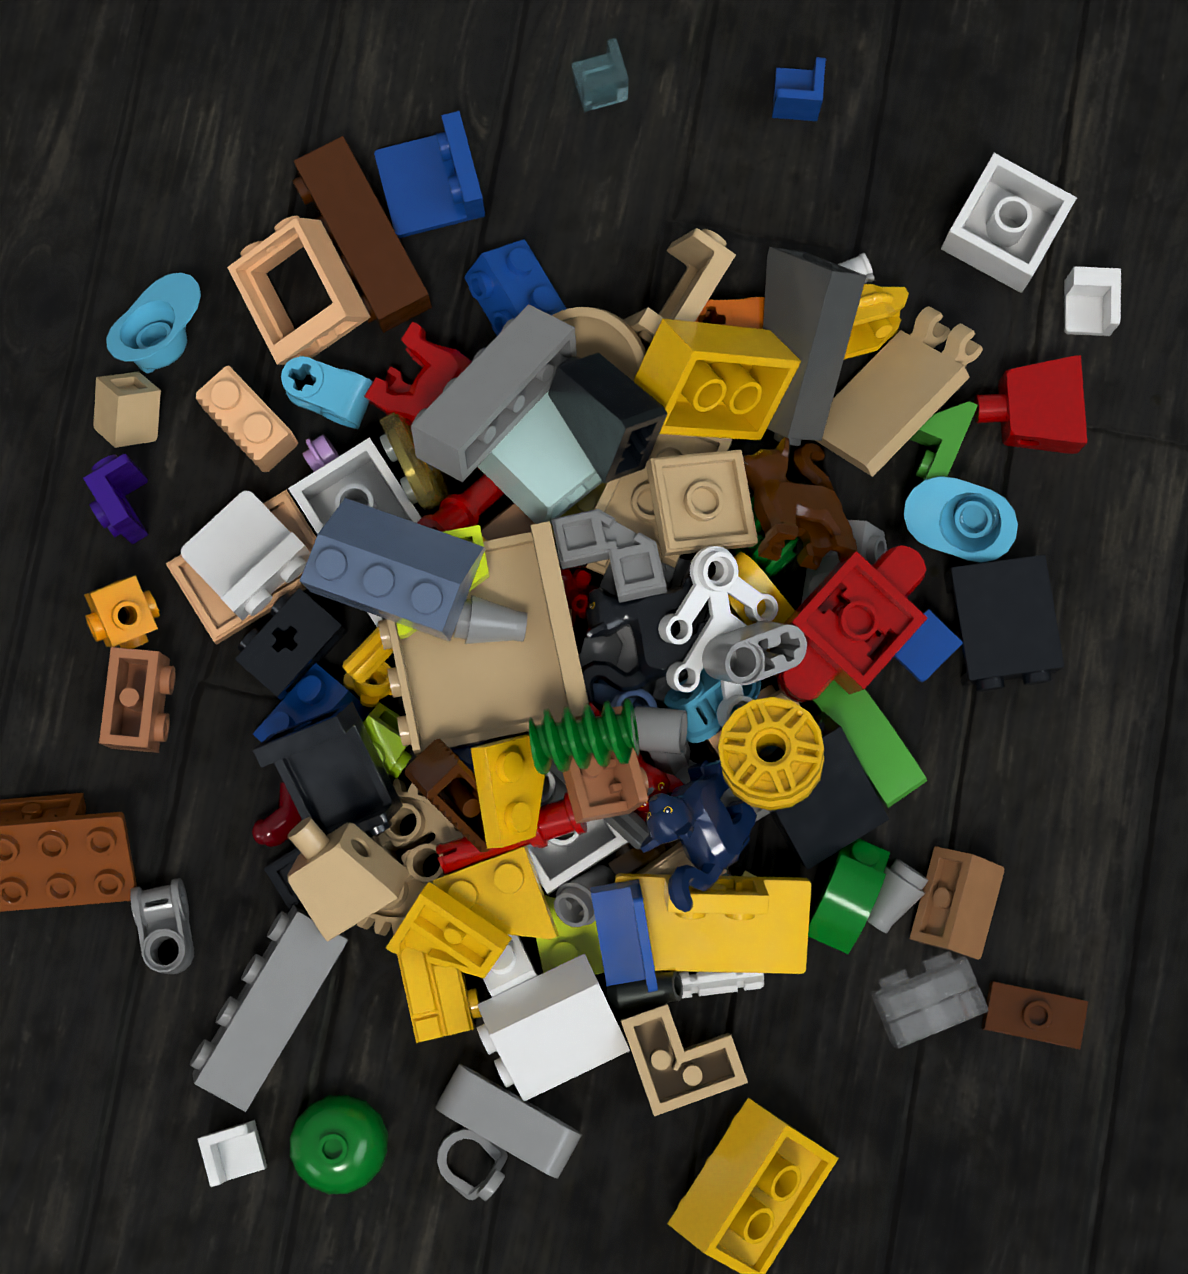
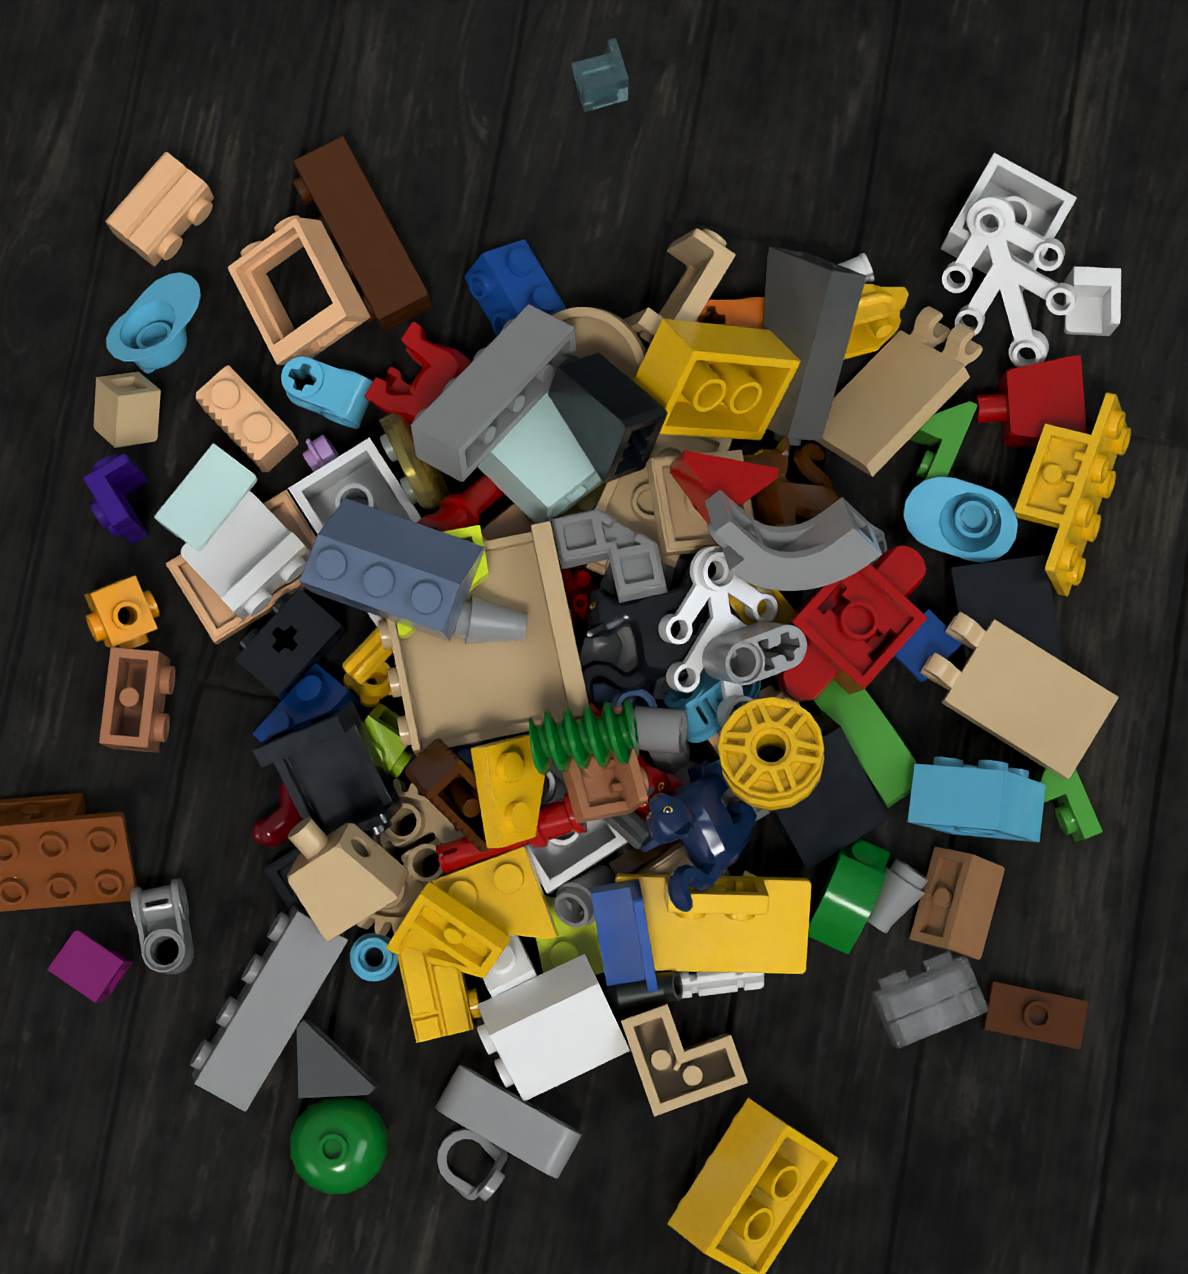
(90, 967): none -> magenta panel
(161, 210): none -> light nougat brick
(206, 498): none -> light aqua panel
(232, 1153): white panel -> none
(326, 1068): none -> dark grey slope
(360, 964): none -> medium azure plate
(431, 180): blue bracket -> none
(705, 474): none -> red slope
(793, 556): none -> light grey arch
(799, 92): blue panel -> none
(977, 800): none -> medium azure brick
(1008, 275): none -> white plant
(1022, 694): none -> tan tile
(1067, 486): none -> yellow bracket
(1075, 809): none -> bright green slope

